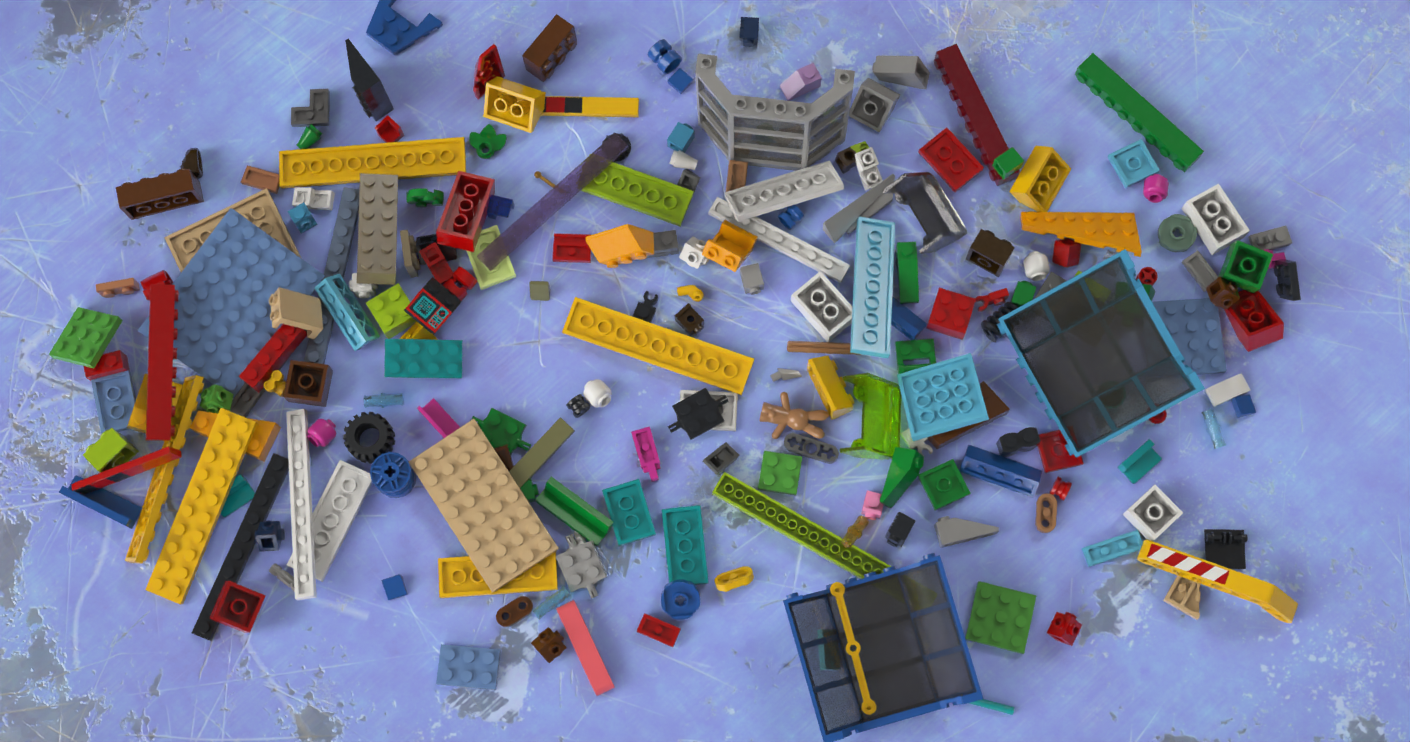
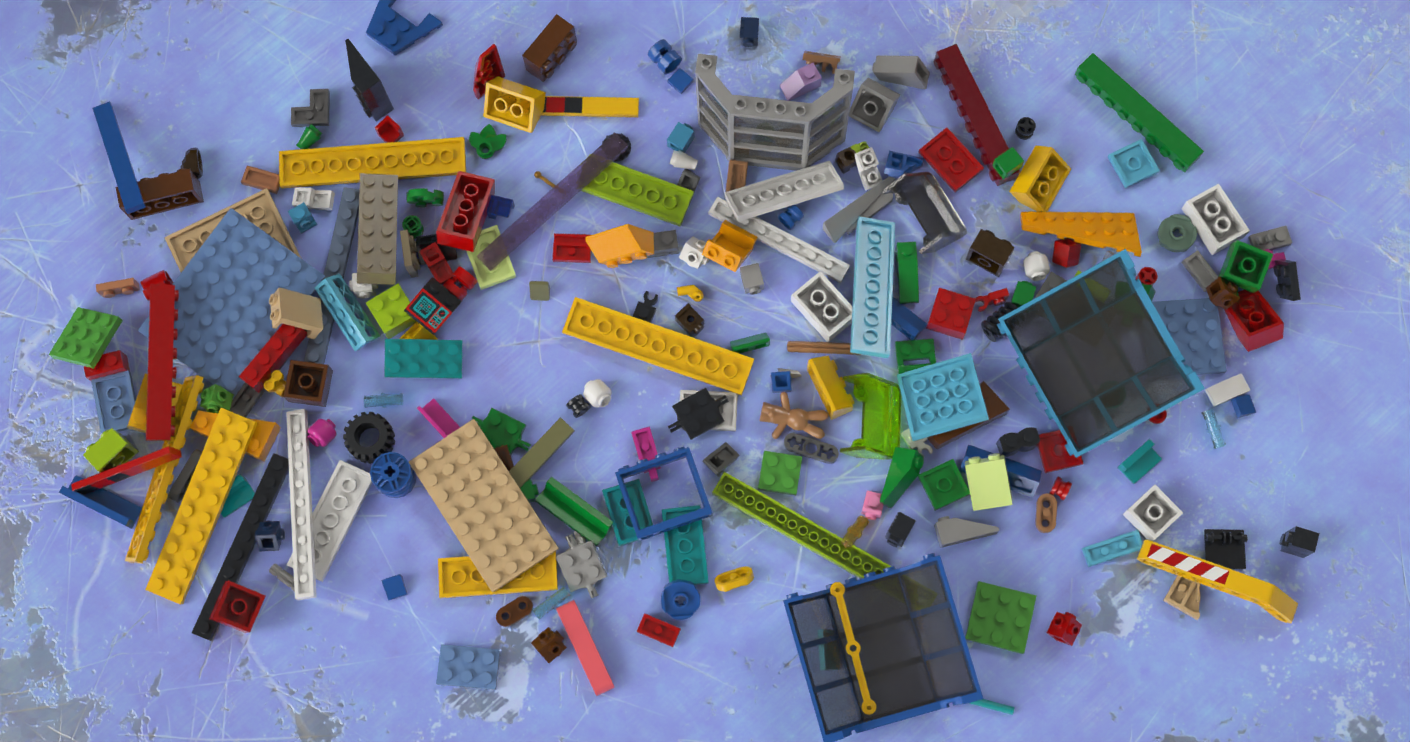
(118, 158): none -> blue tile
(181, 484): none -> dark grey beam
(416, 228): none -> green wheel
(660, 460): none -> blue window
(750, 343): none -> green slope
(781, 382): none -> blue slope
(826, 59): none -> medium nougat plate
(901, 163): none -> blue wing
(988, 482): none -> yellowish green brick
(1027, 124): none -> black wheel
(1155, 188): dark pink head -> none
(1299, 542): none -> black brick

